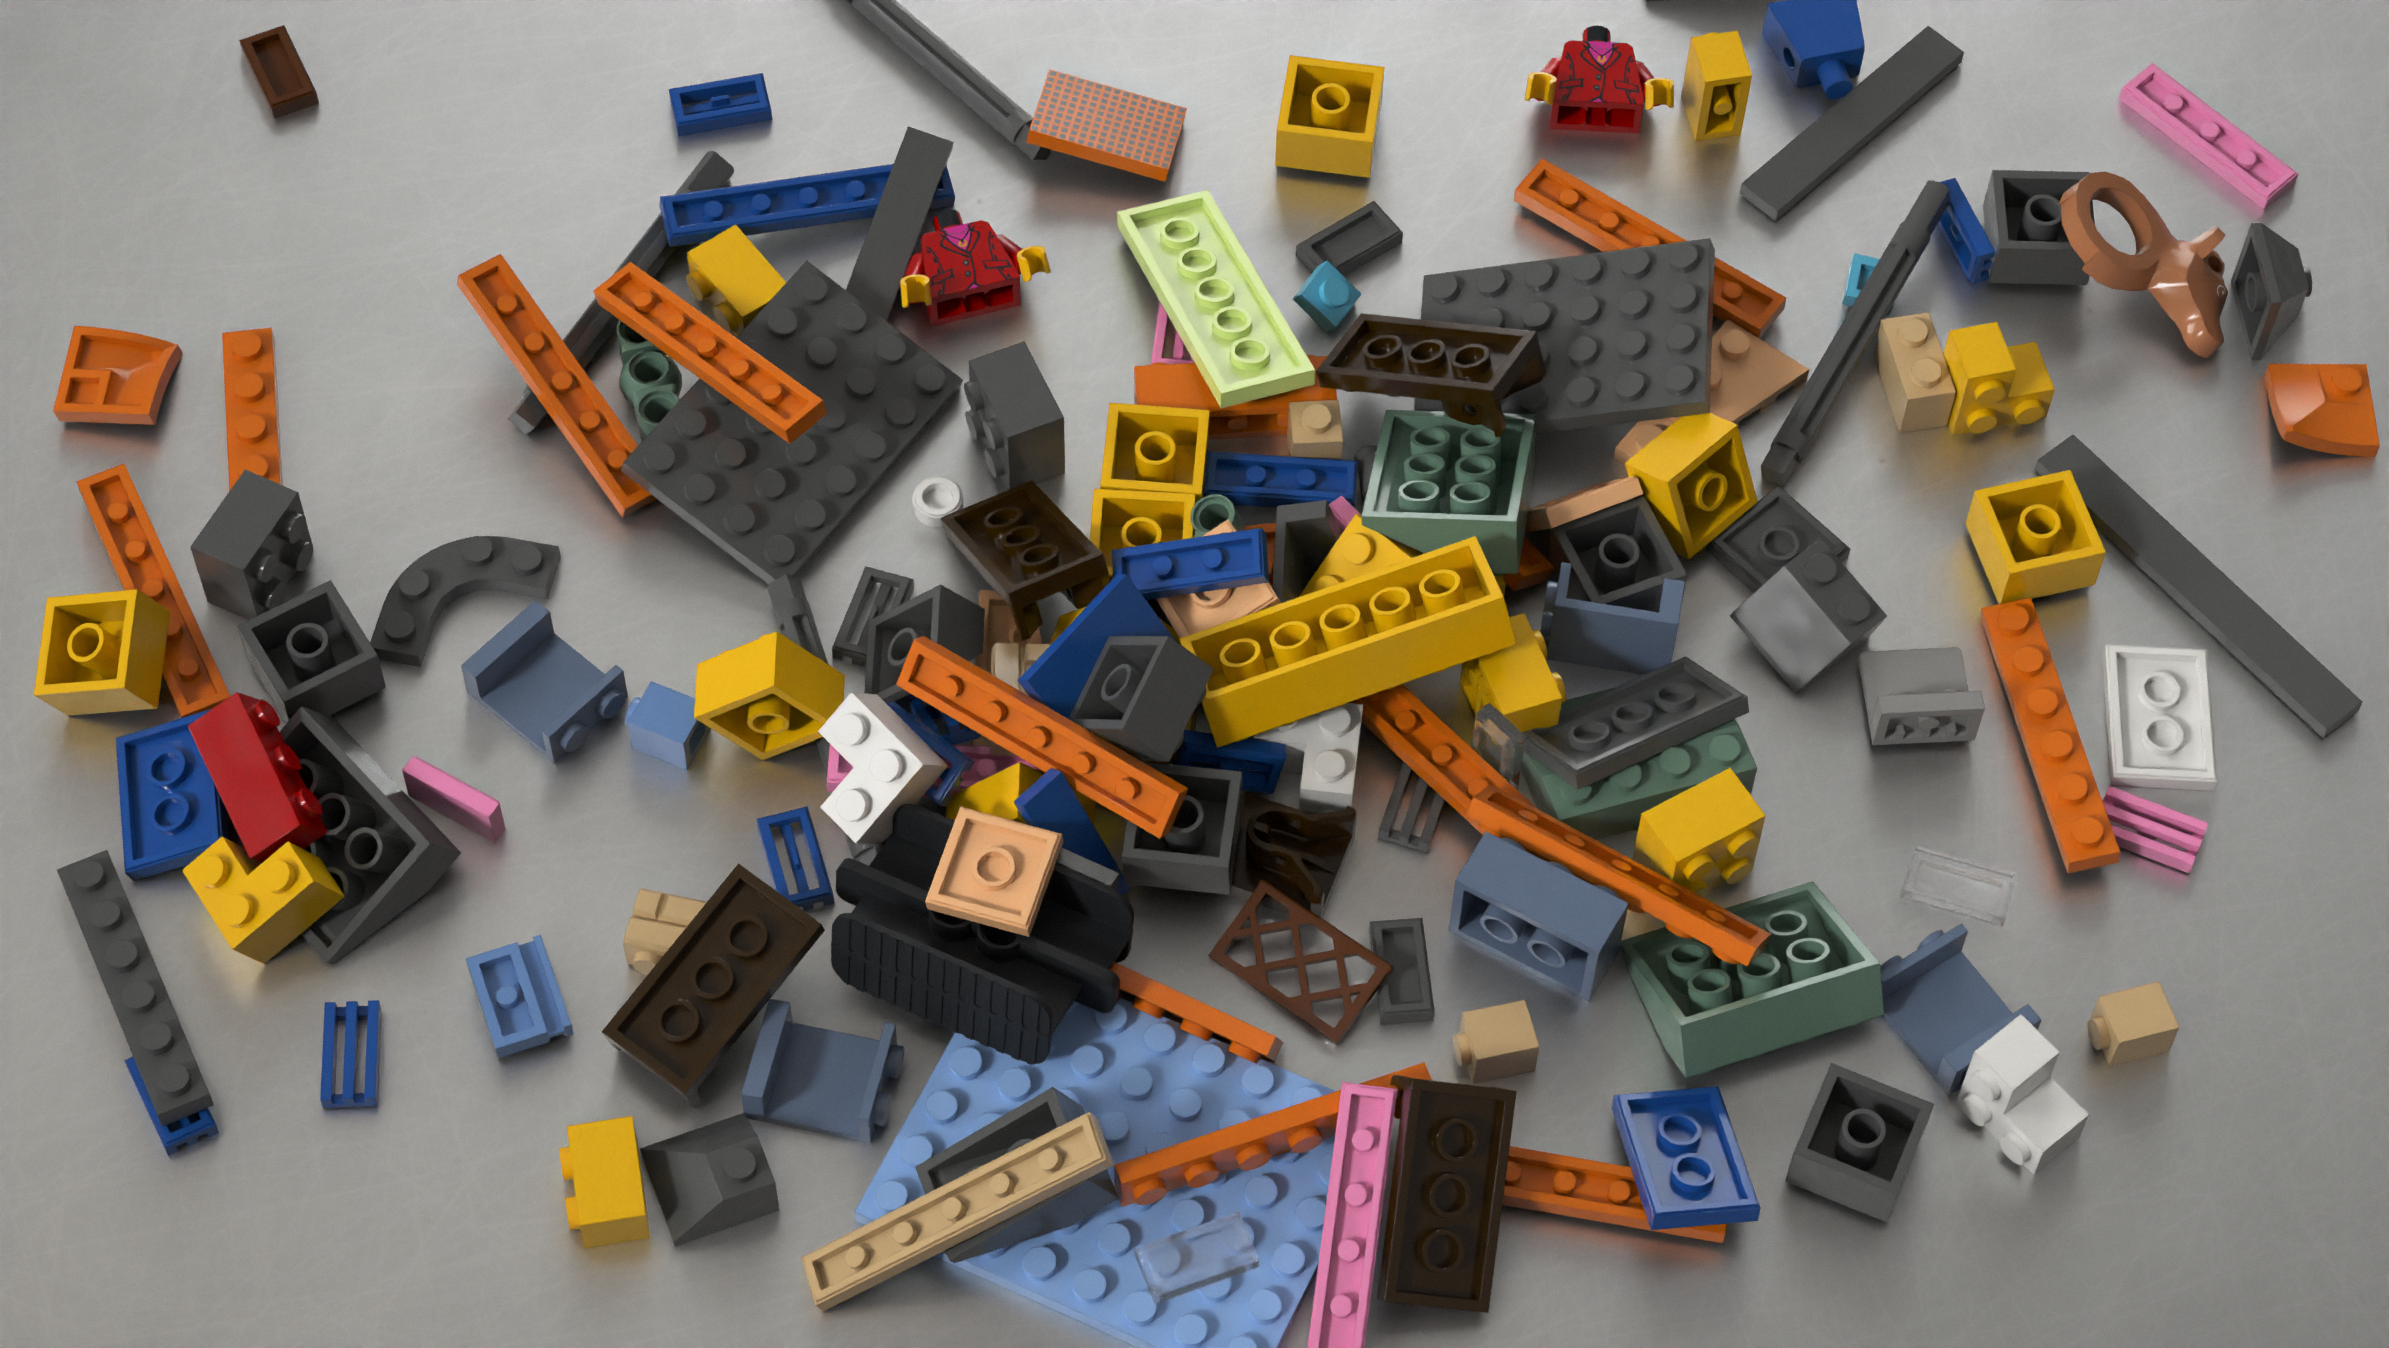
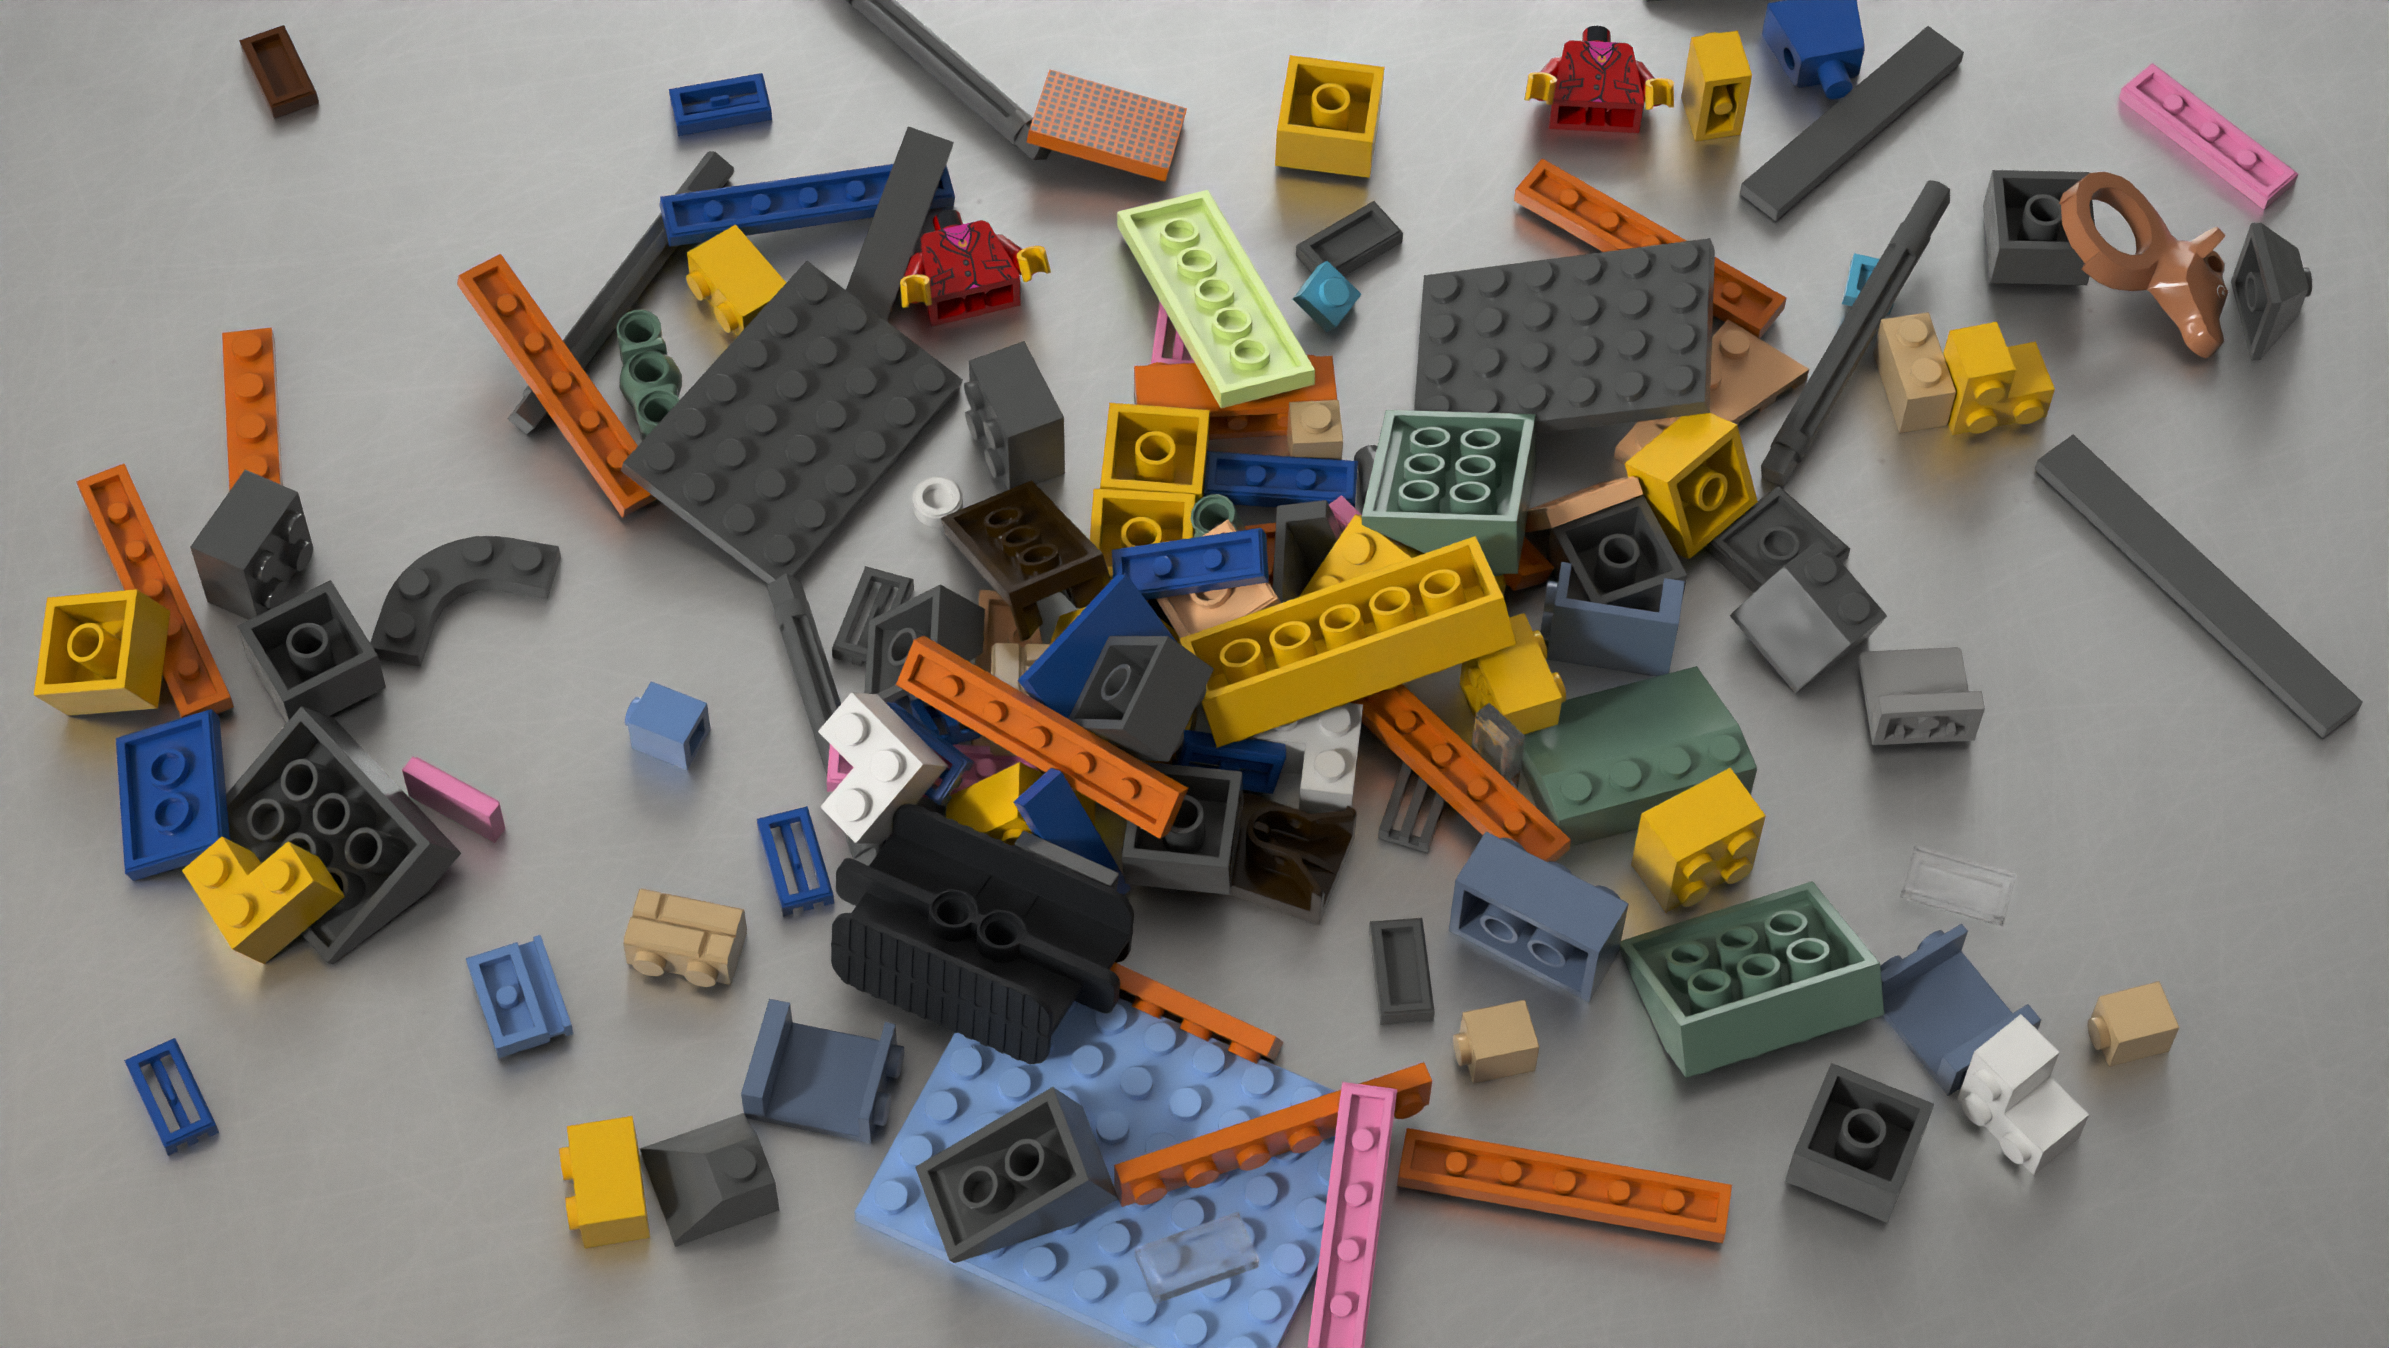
(114, 376): orange plate -> none
(135, 988): dark grey plate -> none
(257, 776): red brick -> none
(351, 1014): blue tile -> none
(542, 684): sand blue panel -> none
(710, 352): orange plate -> none
(713, 982): dark brown plate -> none
(767, 695): yellow brick -> none
(957, 1211): tan tile -> none
(994, 871): light nougat tile -> none
(1300, 1005): reddish brown window -> none
(1436, 362): dark brown plate -> none
(1446, 1194): dark brown plate -> none
(1634, 722): dark grey tile -> none
(1644, 889): orange plate -> none
(1685, 1158): blue tile -> none
(1966, 235): blue tile -> none
(2035, 537): yellow brick -> none
(2050, 736): orange plate -> none
(2154, 822): bright pink tile -> none
(2159, 717): white tile -> none
(2324, 407): orange plate -> none

